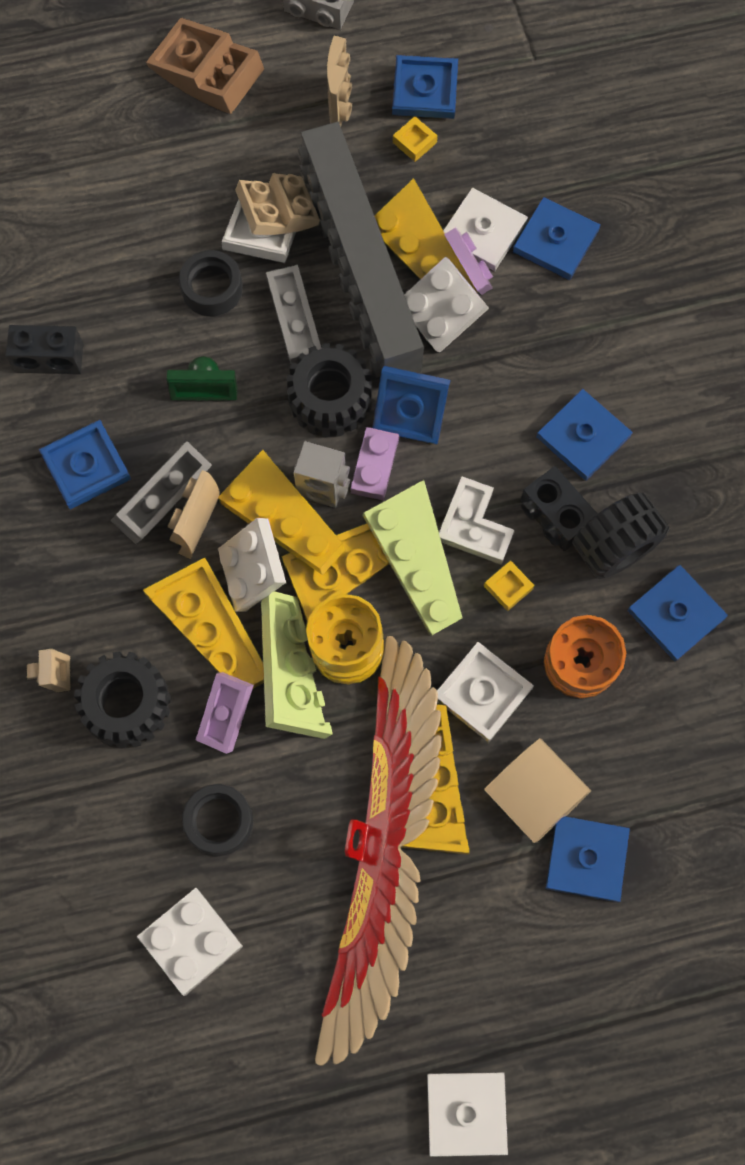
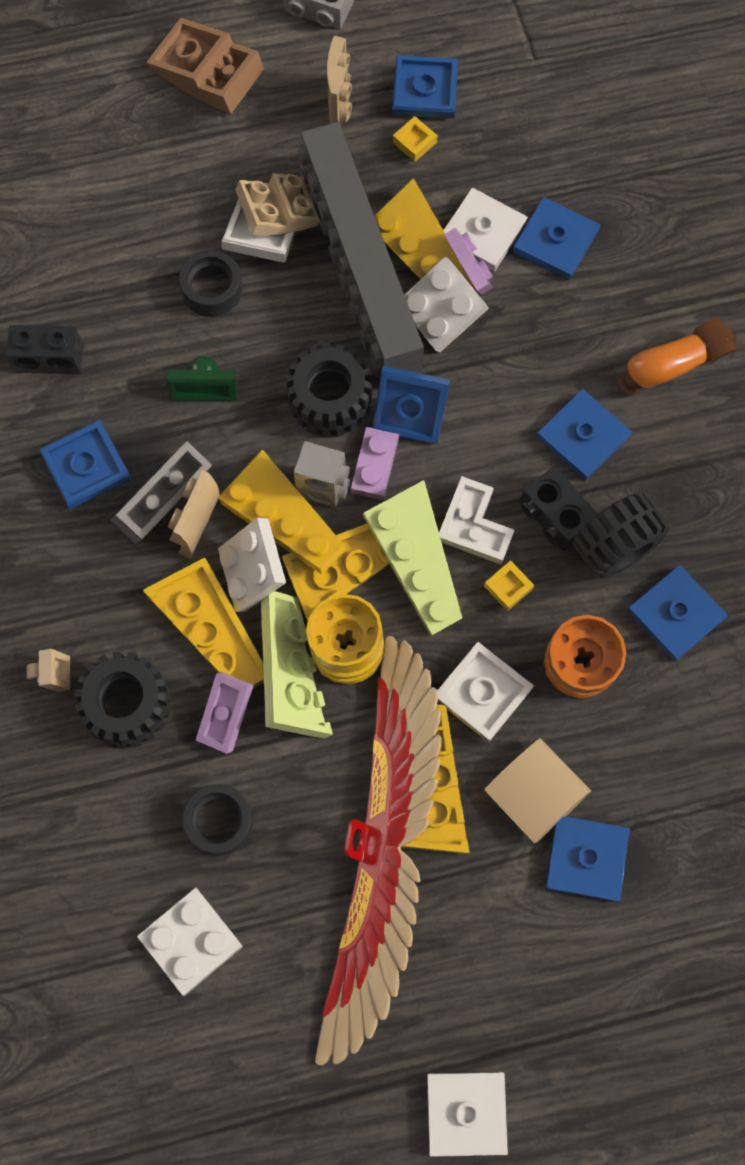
(293, 311): light grey plate -> none
(673, 359): none -> orange piece

